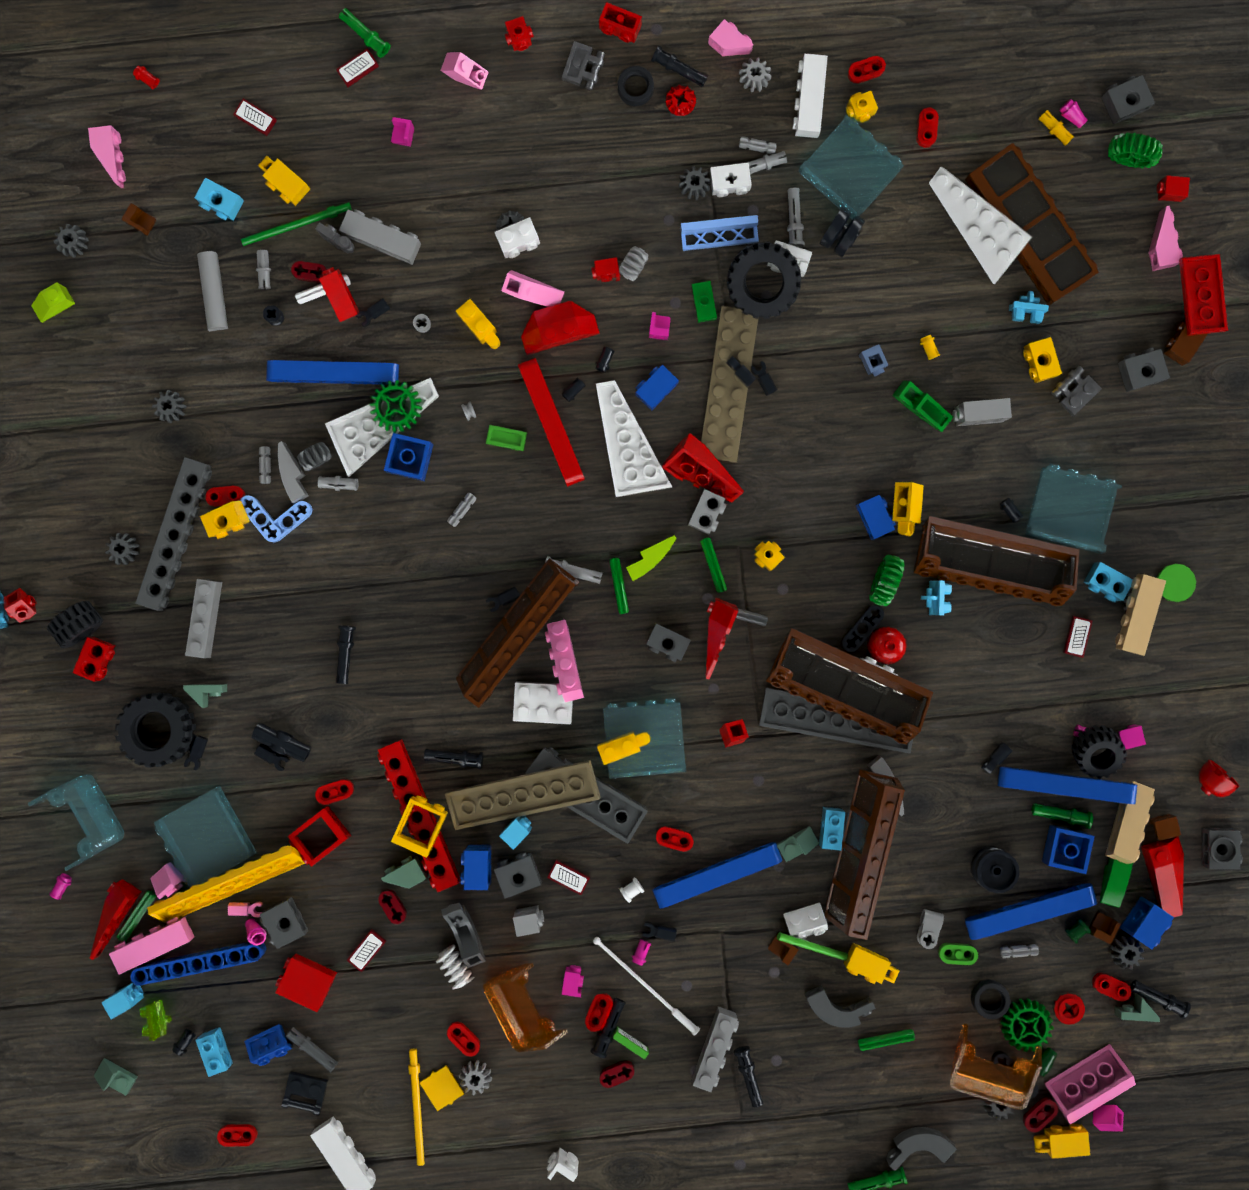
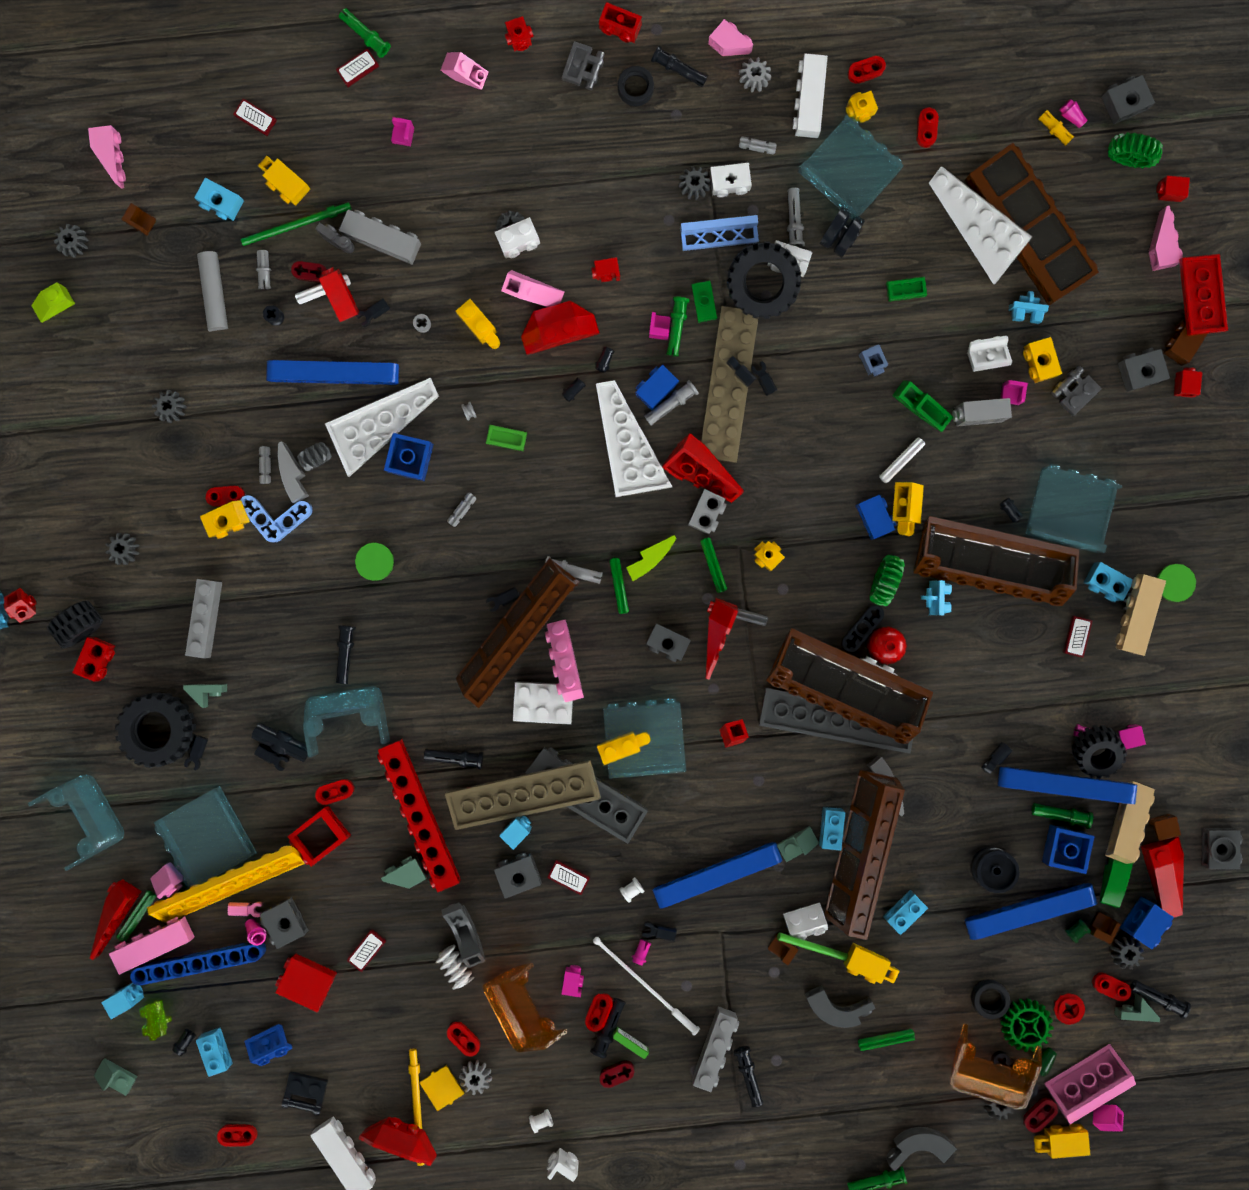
(62, 882): dark pink pin -> none
(142, 74): red pin -> none
(165, 540): dark grey brick -> none
(311, 1049): dark grey pin -> none
(338, 483): light grey pin -> none
(364, 700): none -> clear light blue windscreen
(374, 561): none -> bright green tile
(388, 909): dark red beam -> none
(400, 399): green gear -> none
(400, 1140): none -> red wedge
(410, 843): yellow window -> none
(477, 867): blue brick -> none
(528, 920): light grey brick -> none
(541, 1121): none -> white bush
(551, 422): red beam -> none
(633, 263): light grey gear -> none
(674, 838): red plate -> none
(677, 316): none -> green pin
(678, 398): none -> light grey pin
(685, 107): red gear -> none
(767, 162): light grey pin -> none
(902, 460): none -> white axle
(905, 912): none -> medium azure brick
(906, 289): none -> green plate
(929, 347): yellow pin -> none
(930, 925): light grey piece -> none
(957, 954): bright green plate -> none
(989, 353): none -> white bracket
(1015, 391): none -> dark pink panel
(1019, 951): light grey axle -> none
(1188, 383): none -> red brick
(1216, 781): red cylinder -> none

